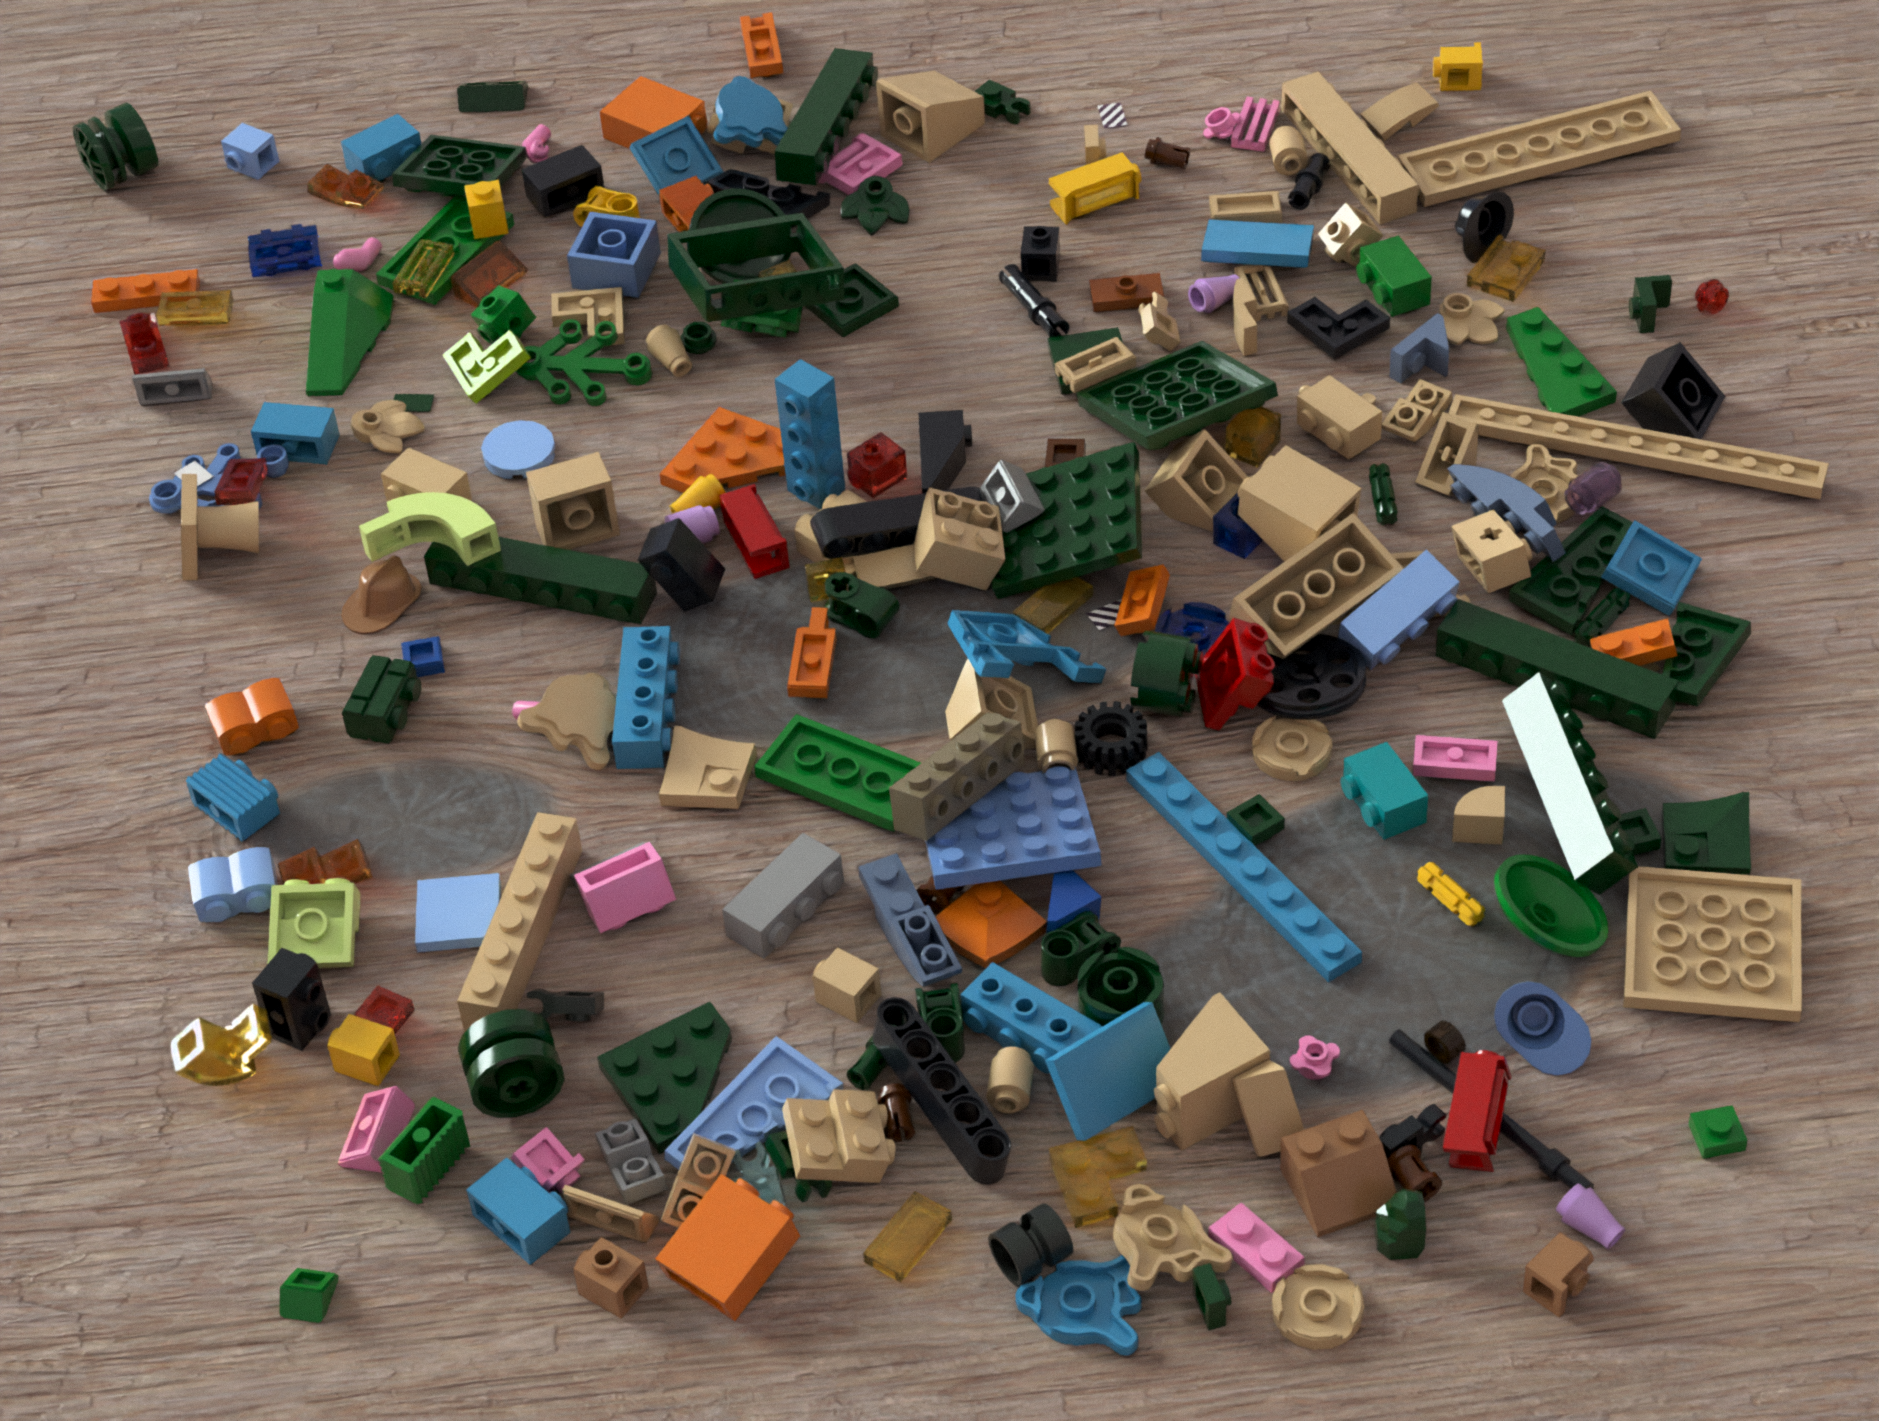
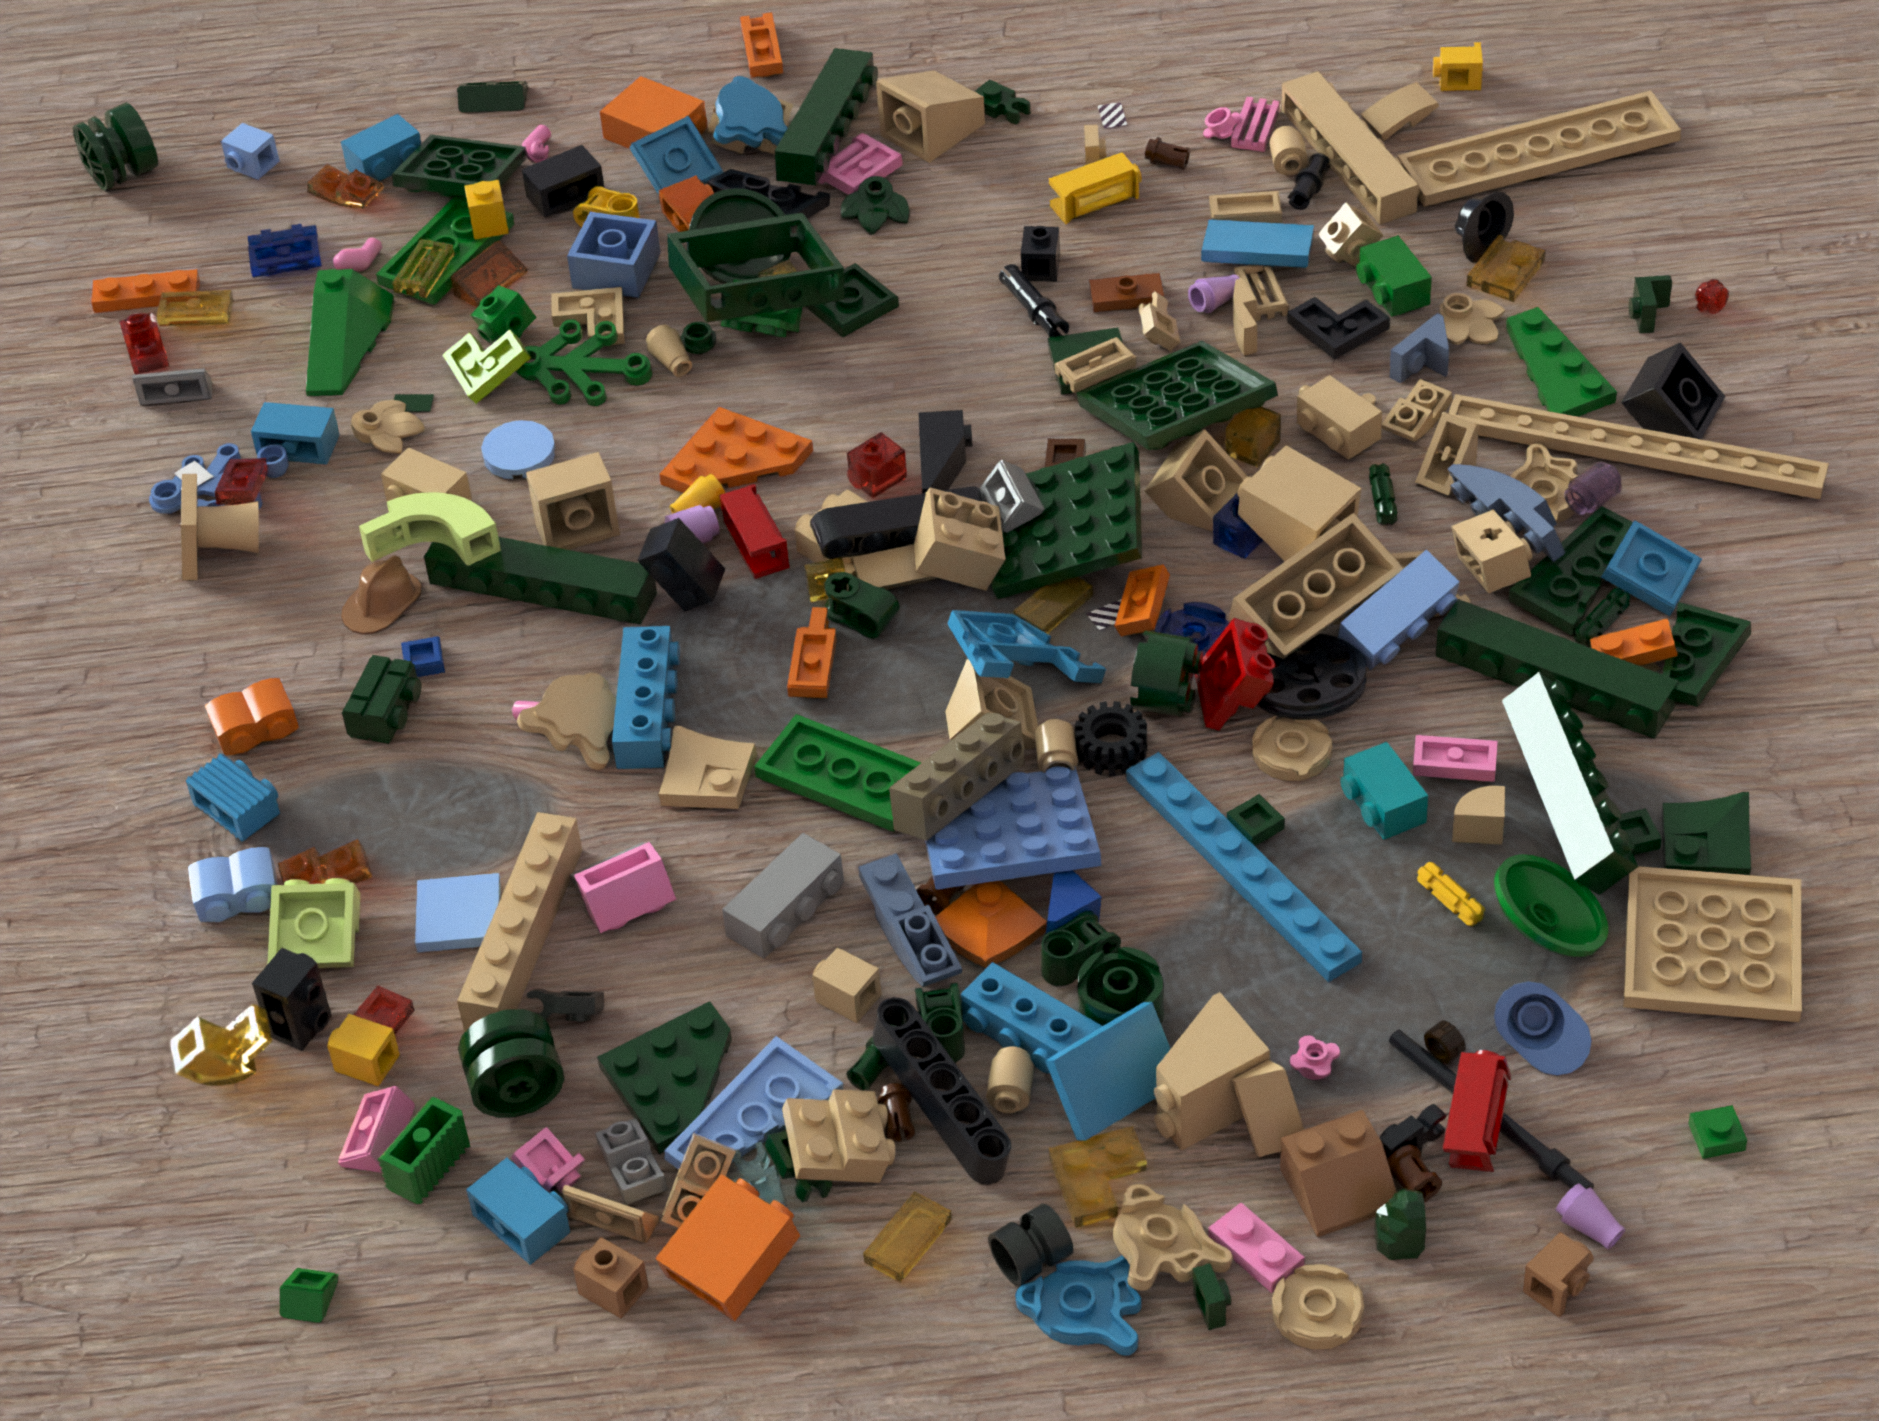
(810, 433): dark azure brick -> none

